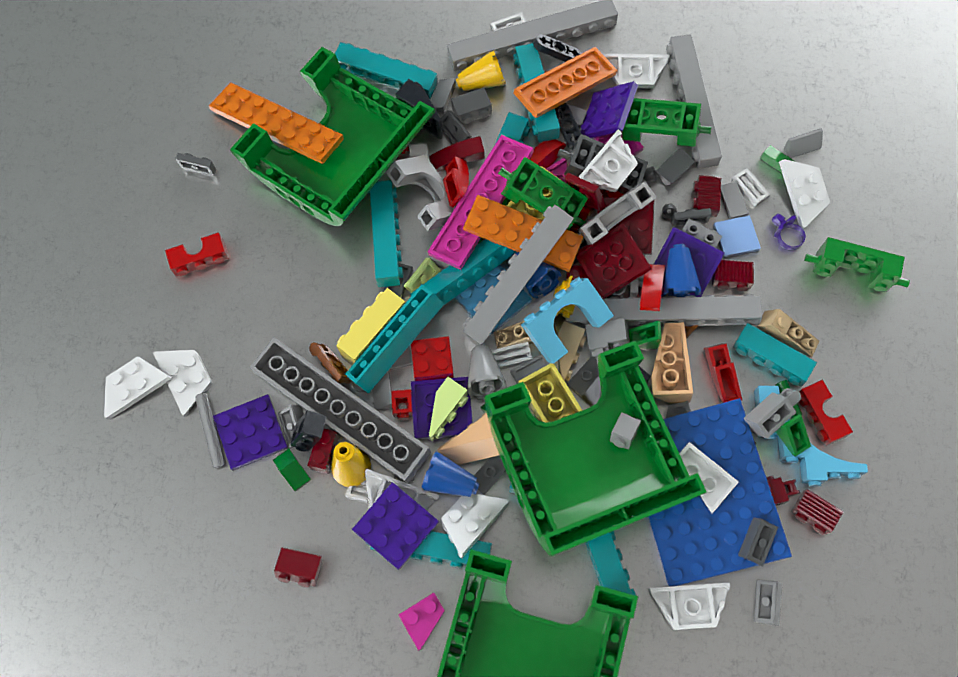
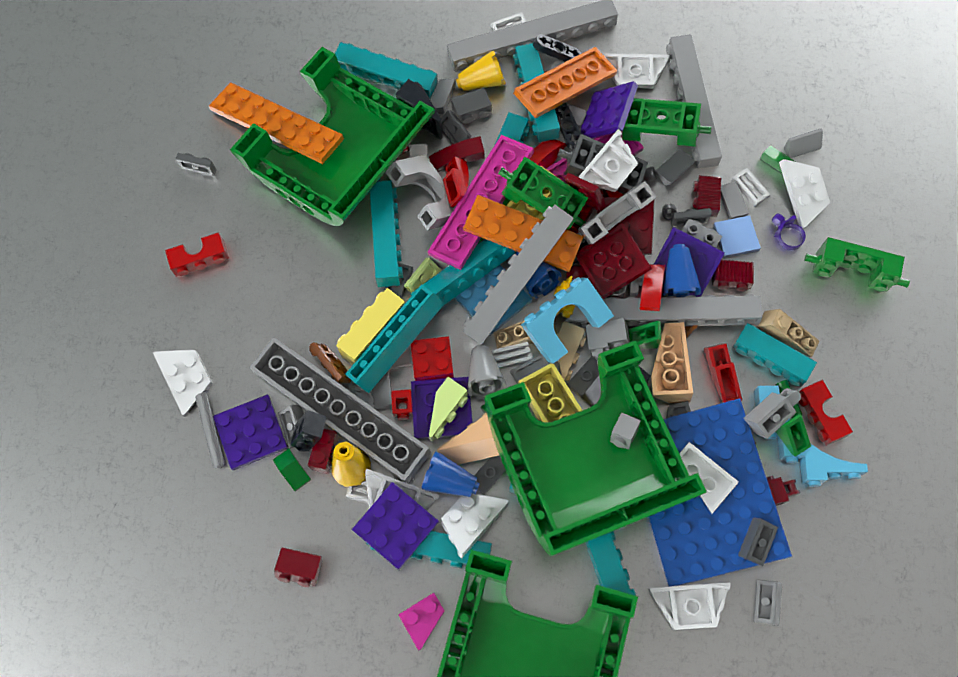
(130, 385): white wing -> none
(816, 512): dark red brick -> none

